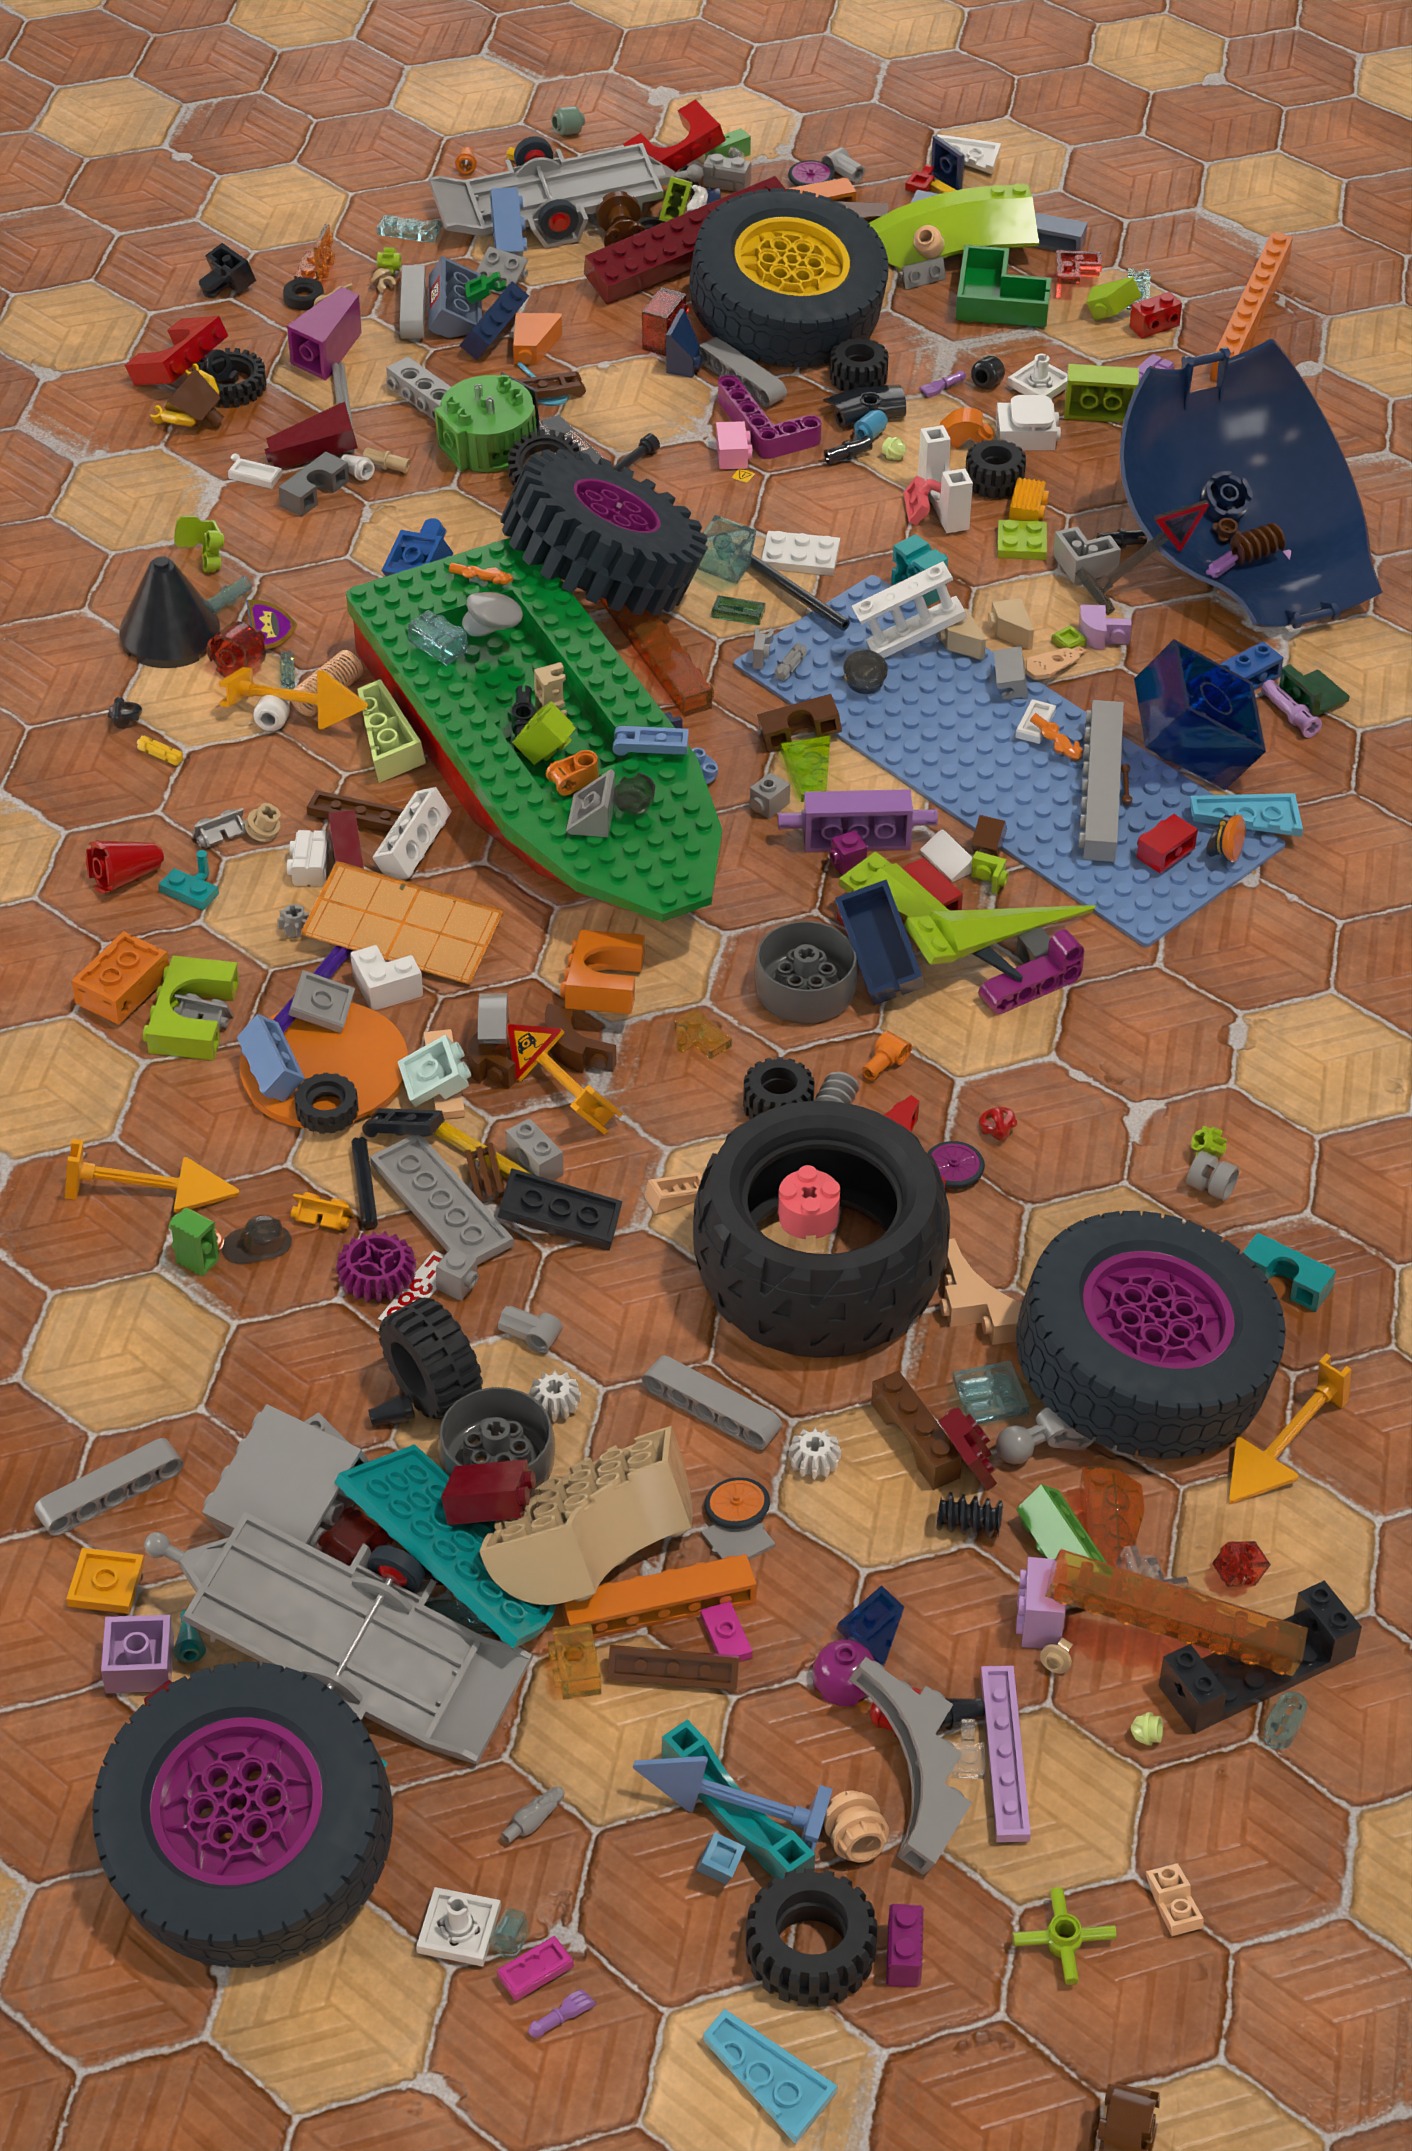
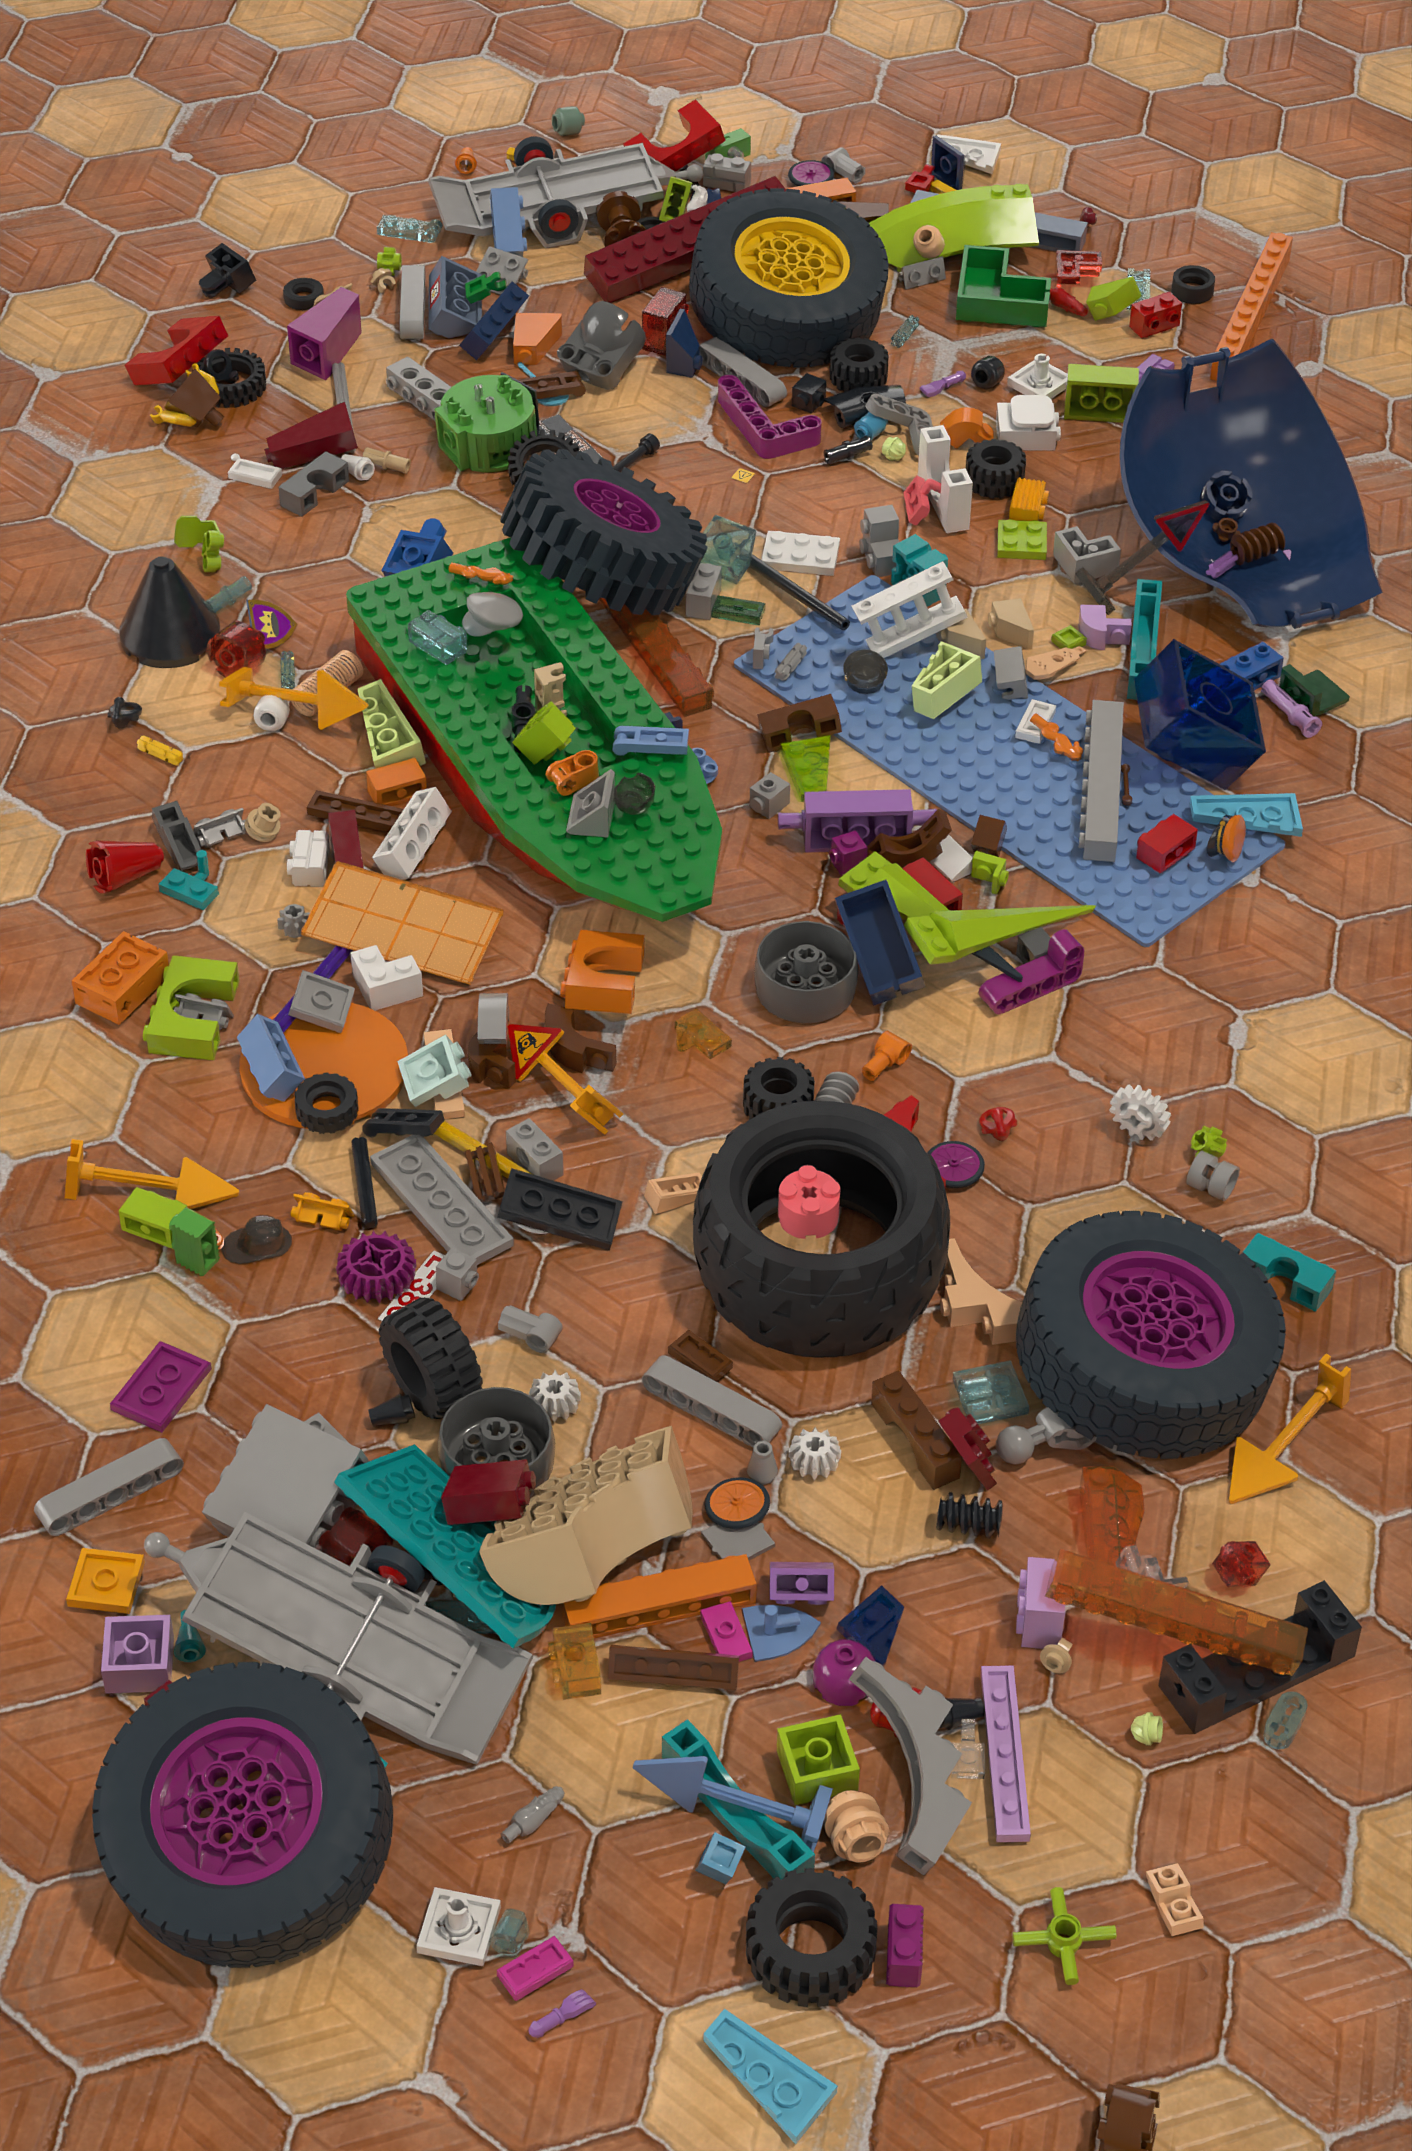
(149, 1216): none -> lime brick
(160, 1386): none -> magenta tile
(176, 834): none -> dark grey slope
(316, 263): clear orange bracket -> none
(395, 782): none -> orange brick
(600, 347): none -> dark grey piece
(700, 1356): none -> reddish brown plate
(703, 591): none -> light grey brick
(733, 445): bright pink brick -> none
(762, 1463): none -> light grey cone
(777, 1630): none -> medium blue shield
(801, 1582): none -> medium lavender brick
(809, 393): none -> black brick
(816, 1756): none -> lime brick
(879, 533): none -> light grey brick
(902, 414): none -> light grey beam
(905, 331): none -> clear light blue axle
(914, 846): none -> reddish brown arch
(945, 680): none -> yellowish green wedge
(1055, 1525): bright green brick -> none
(1064, 300): none -> red piece
(1088, 216): none -> dark red arm
(1125, 538): black pin -> none
(1140, 1112): none -> white gear
(1144, 629): none -> teal arch
(1193, 294): none -> black tyre

